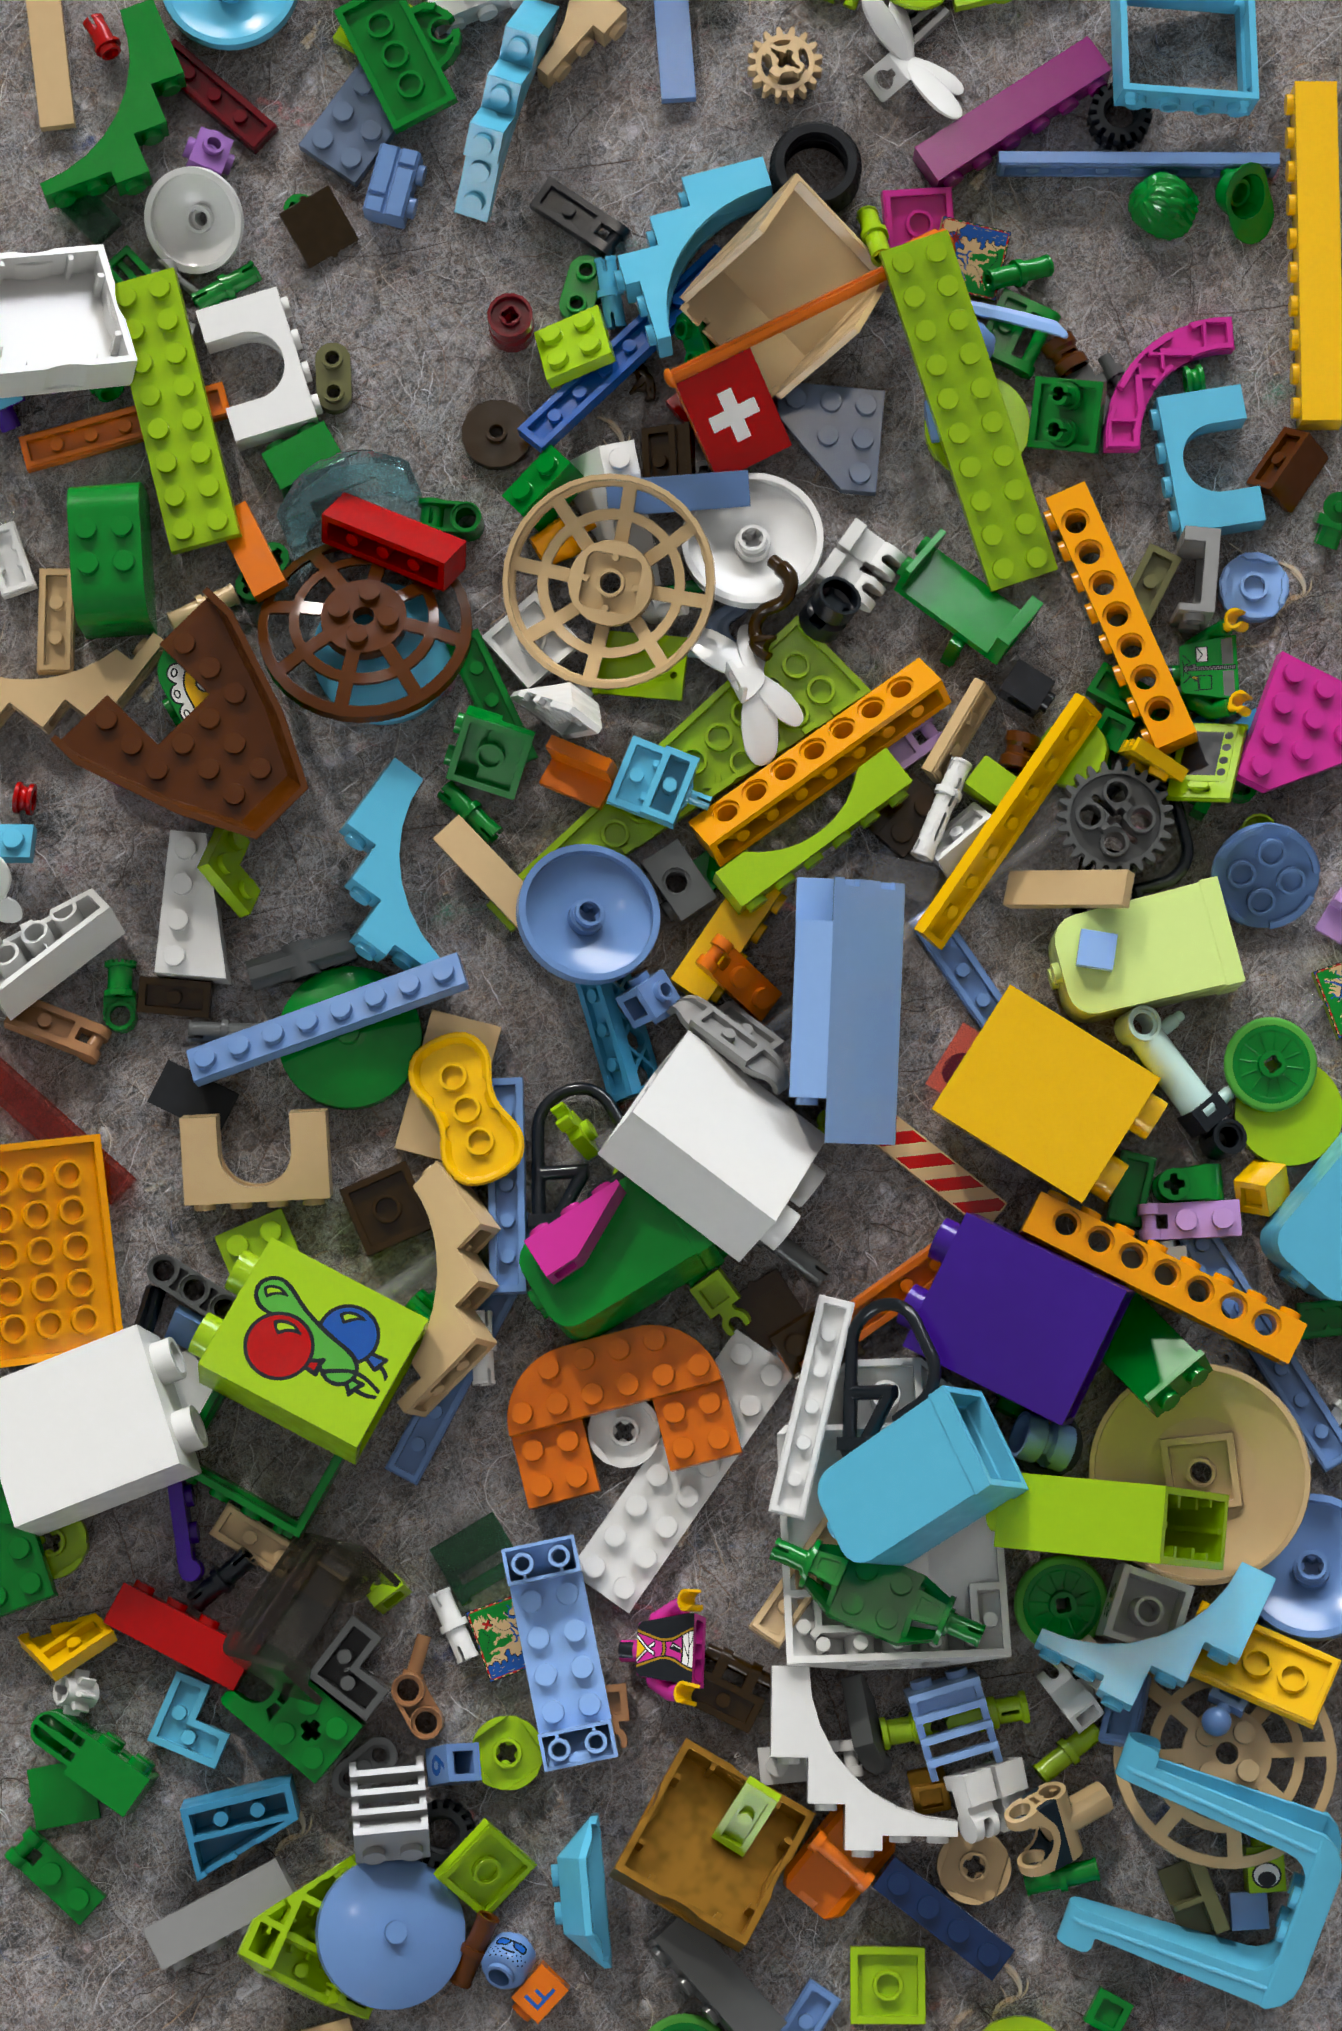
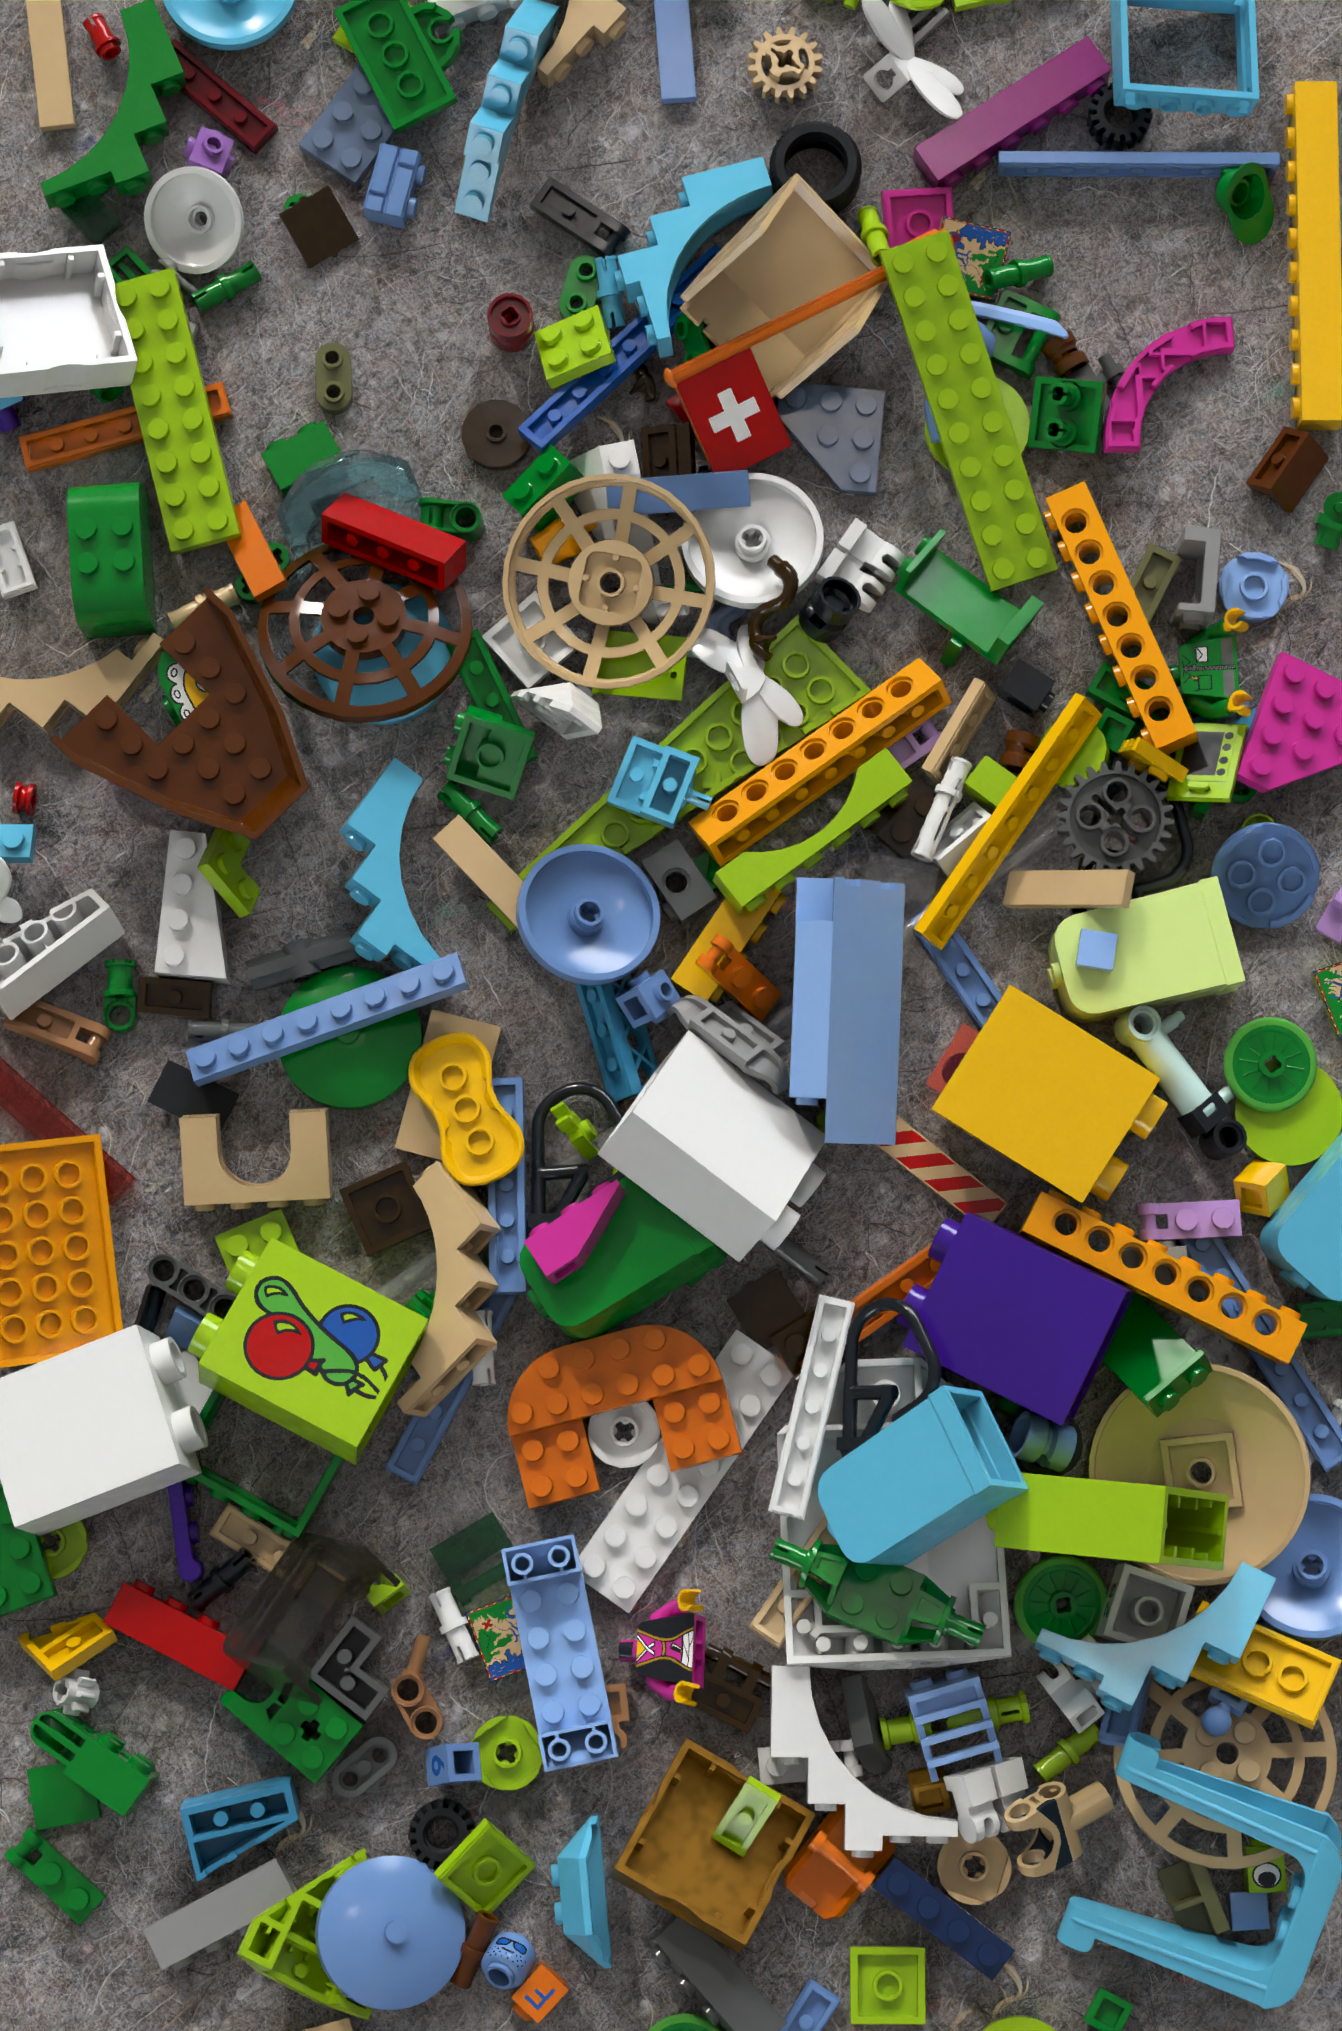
(55, 622): tan tile -> none
(178, 1723): medium azure plate -> none
(263, 320): white arch -> none
(389, 1831): light grey plate -> none
(578, 772): orange panel -> none
(717, 1296): lime plate -> none
(1067, 1876): green pin -> none
(1131, 1190): green tile -> none
(1163, 206): green hair -> none
(1179, 421): medium azure arch -> none
(1193, 378): green bush -> none
(1194, 1184): green piece -> none

